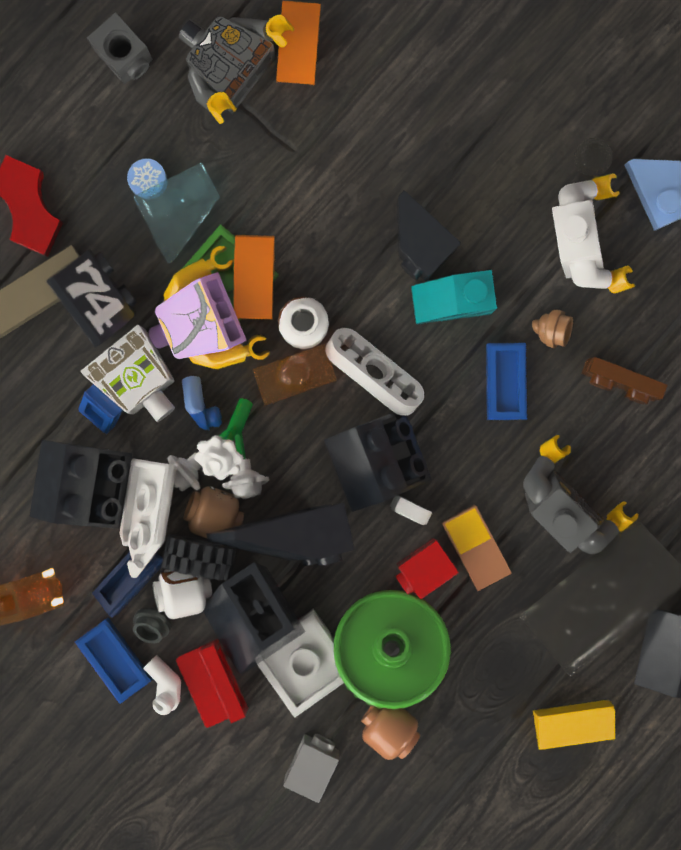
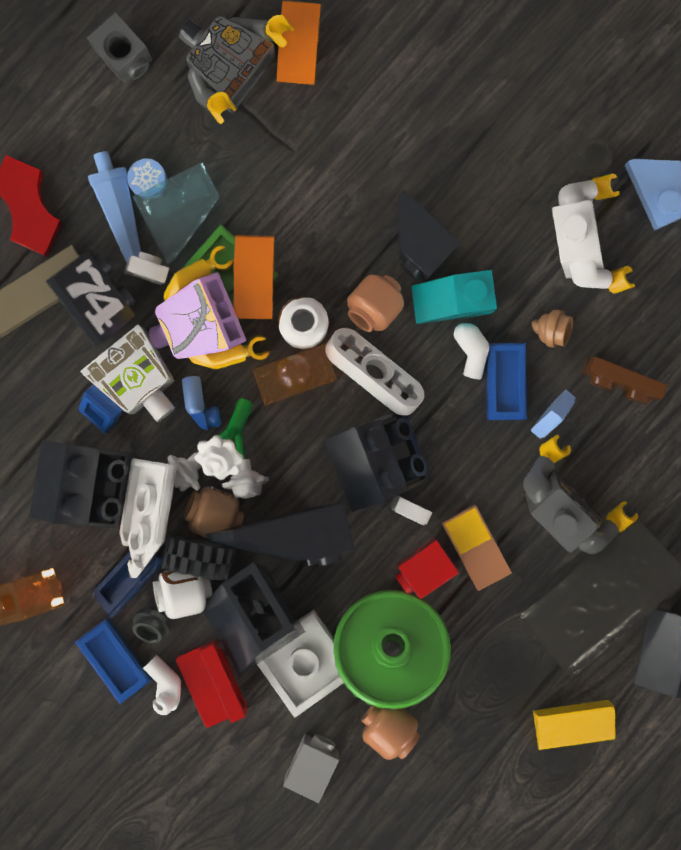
(115, 199): none -> light blue bar
(147, 268): none -> white plate
(375, 303): none -> nougat head
(474, 346): none -> white arm
(554, 414): none -> light blue tile

